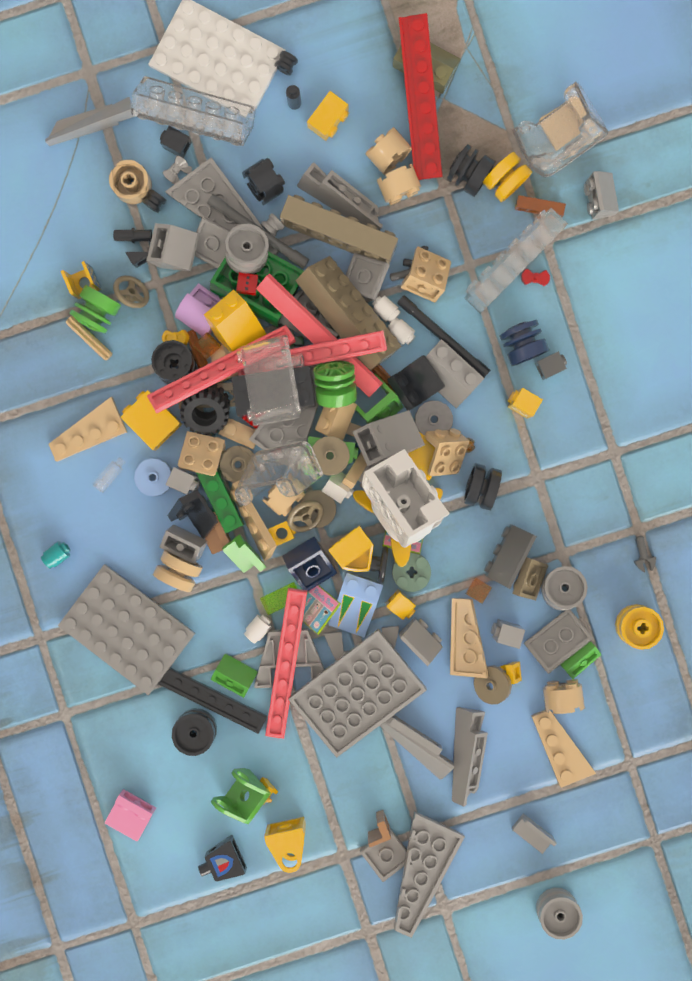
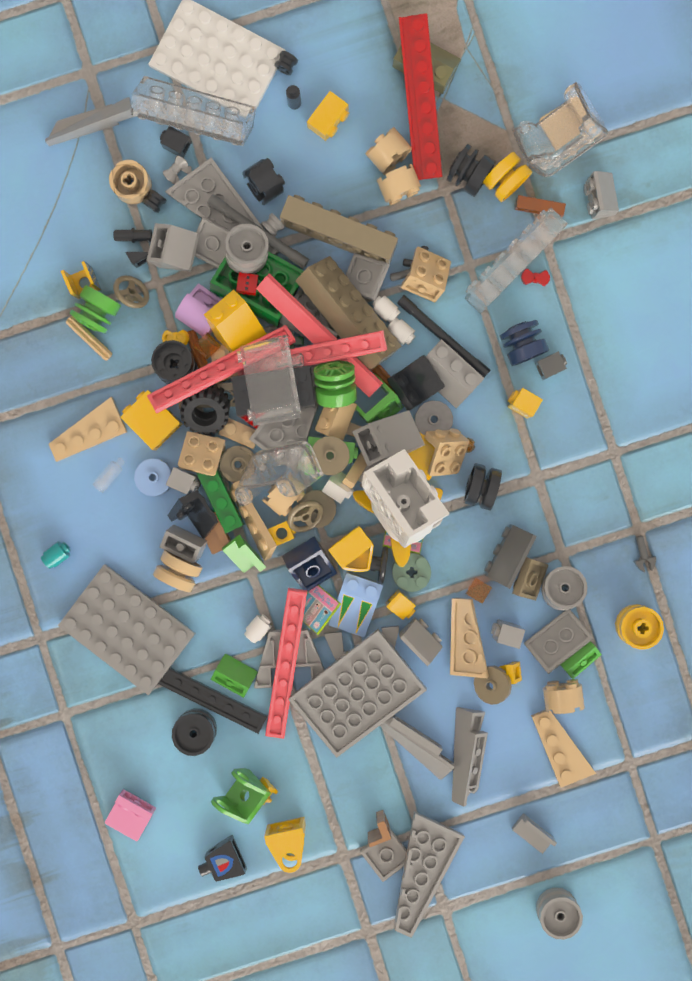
(277, 599): clear neon green tile -> none
(339, 195): light grey wedge -> none

